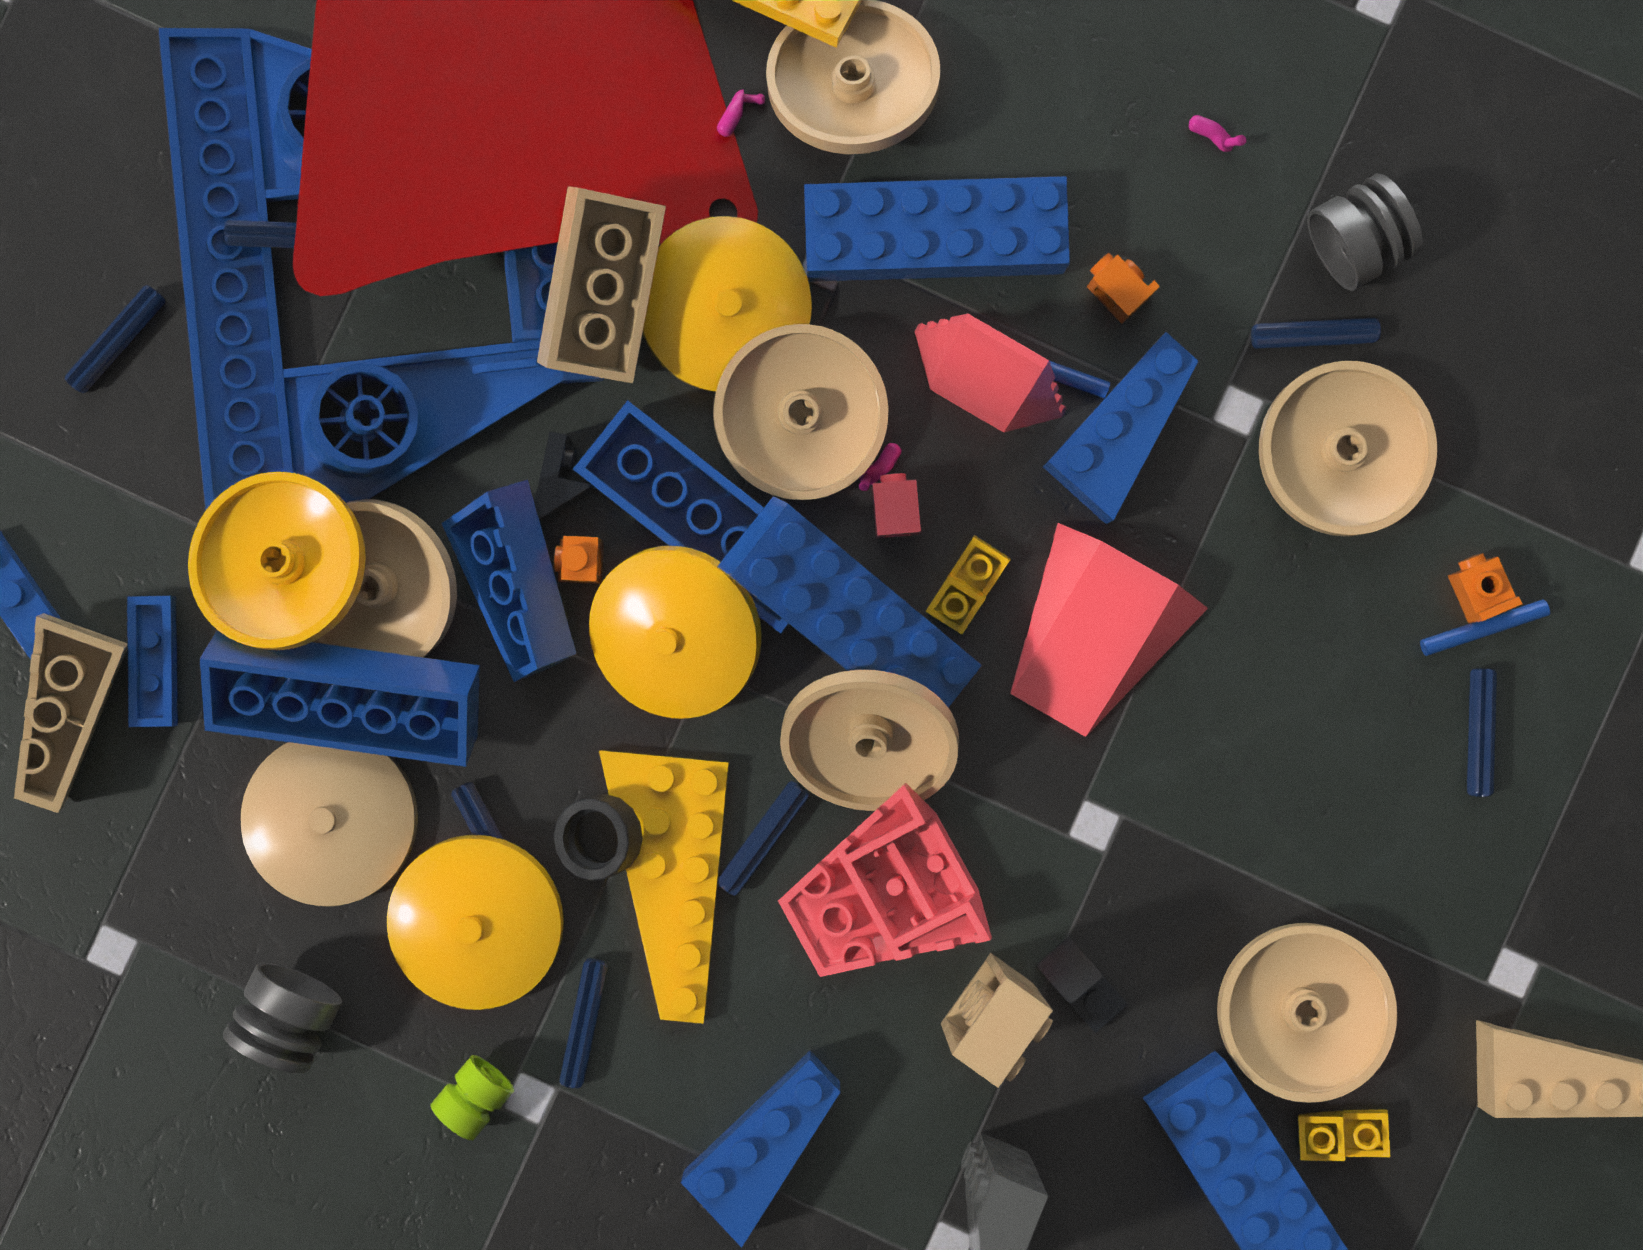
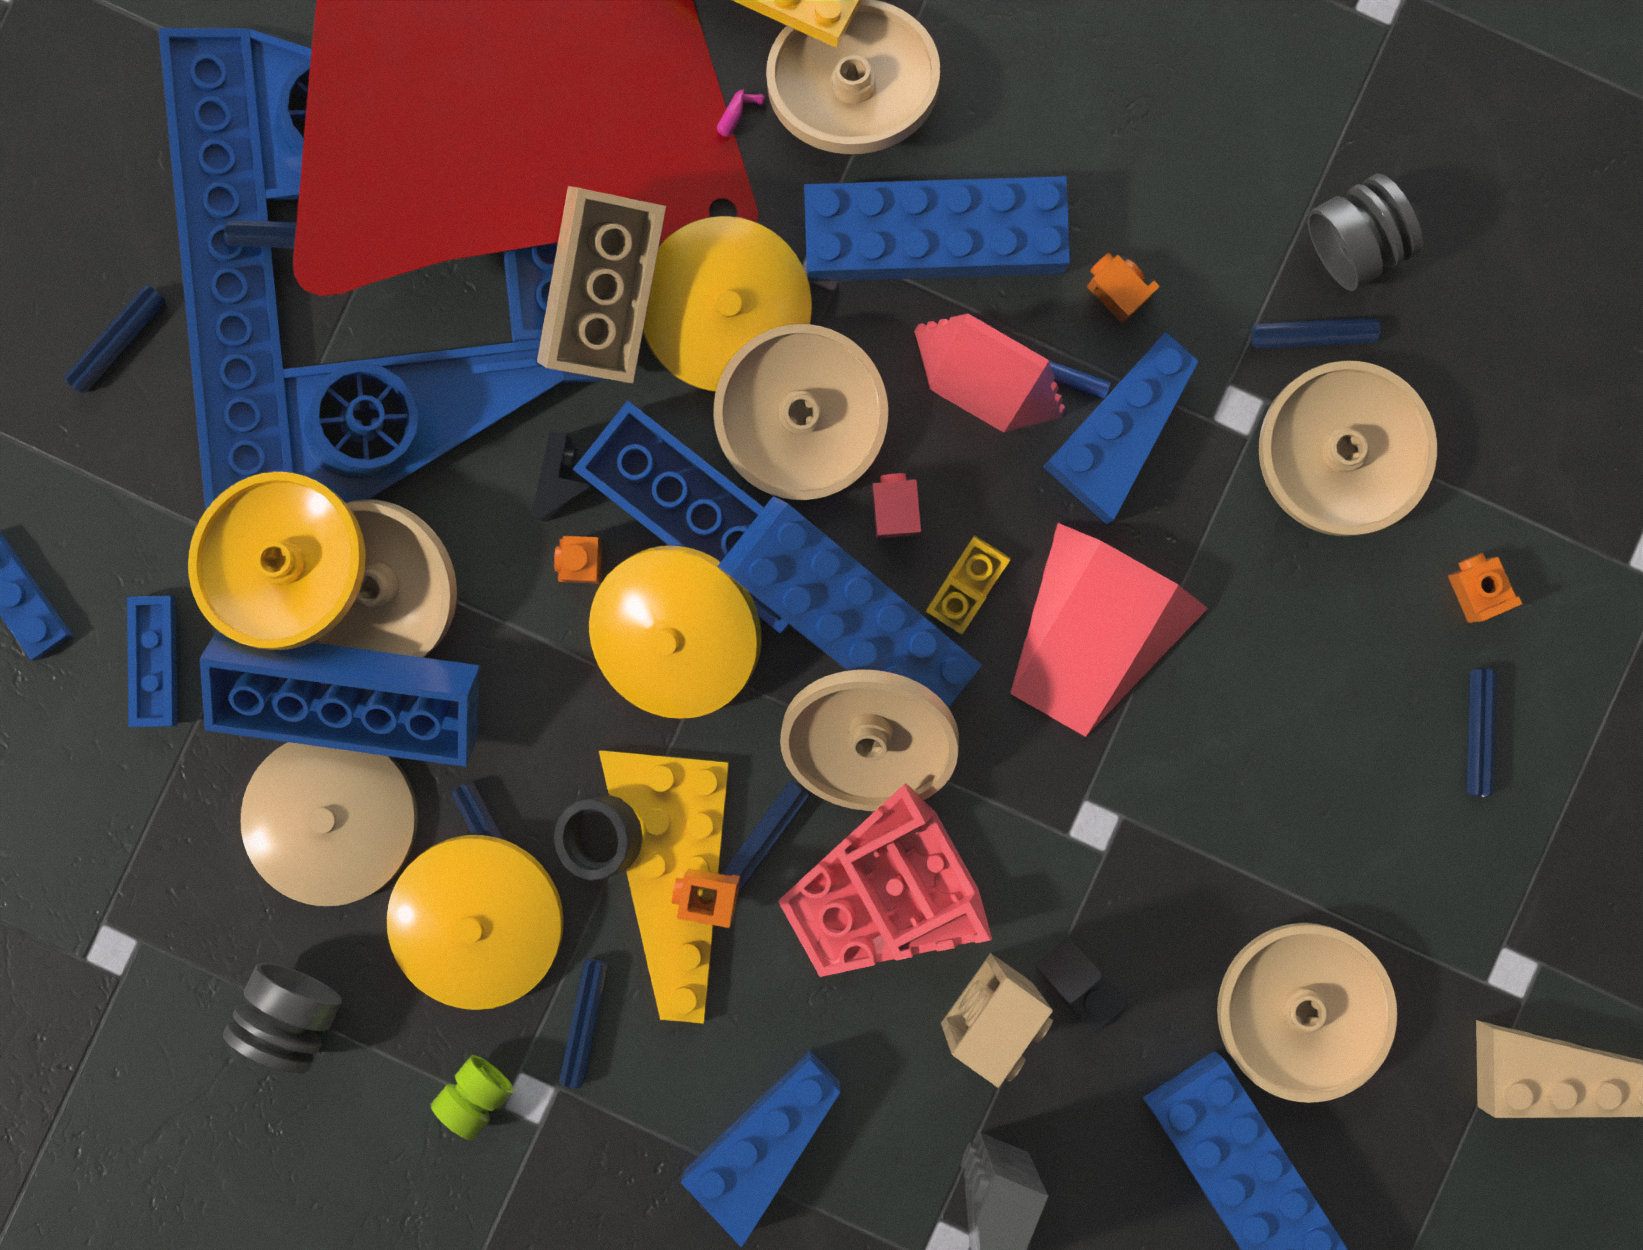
(65, 699): tan wedge -> none
(512, 578): blue wedge -> none
(716, 911): none -> orange brick
(881, 466): dark pink piece -> none
(1215, 132): dark pink piece -> none
(1343, 1134): yellow slope -> none
(1485, 628): blue bar -> none

